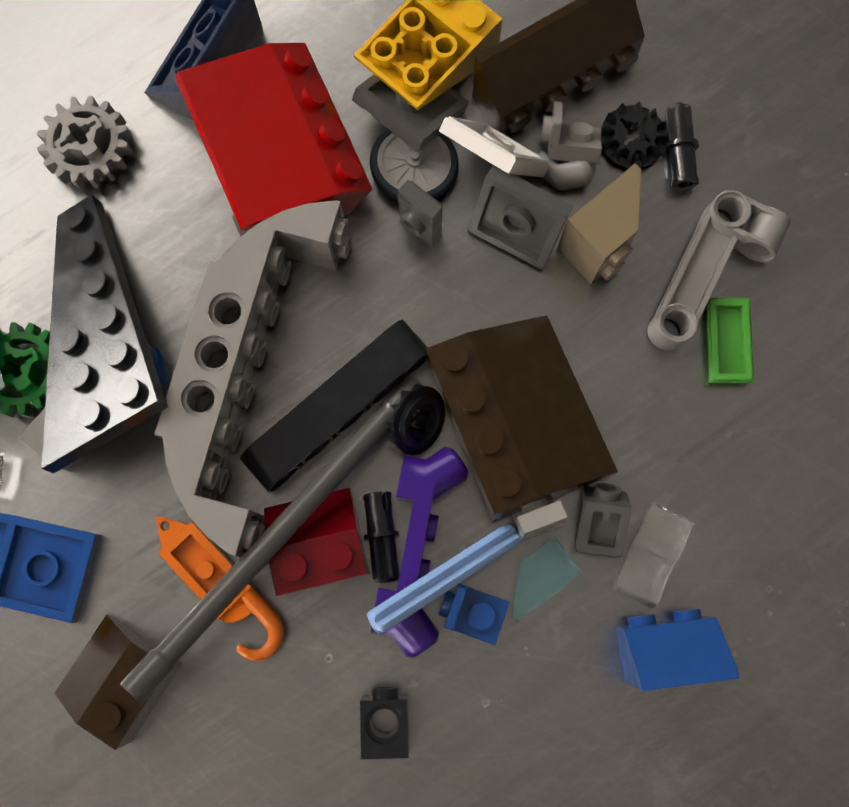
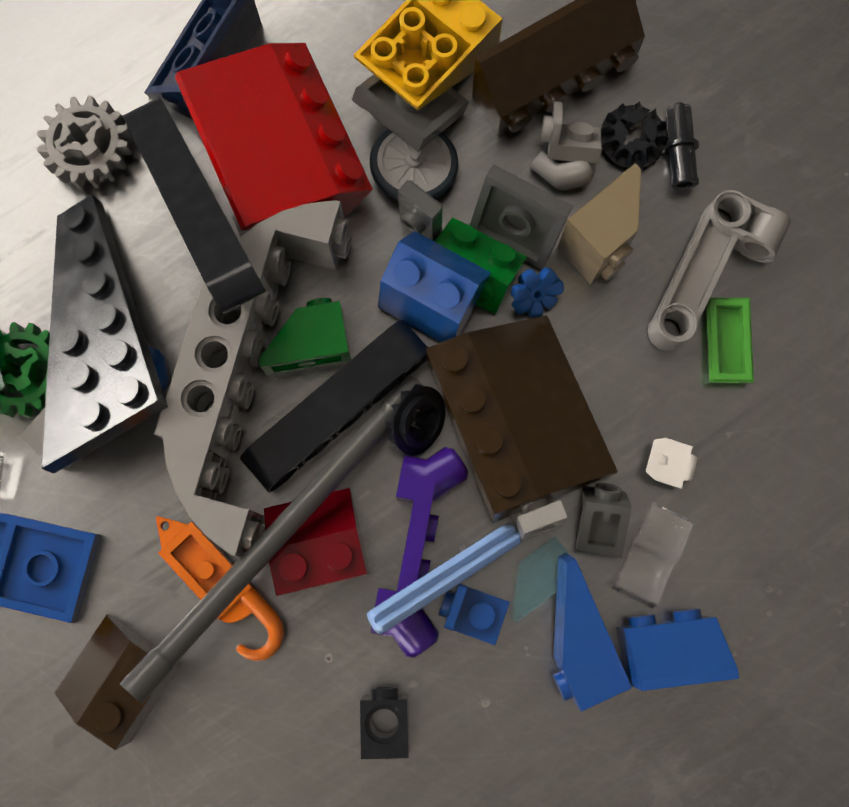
(193, 207): none -> black beam
(309, 339): none -> green slope
(381, 536): black axle -> none
(430, 287): none -> blue slope
(487, 253): none -> green bracket
(495, 147): white tile -> none
(536, 291): none -> blue plant
(582, 644): none -> blue slope
(671, 462): none -> white piece

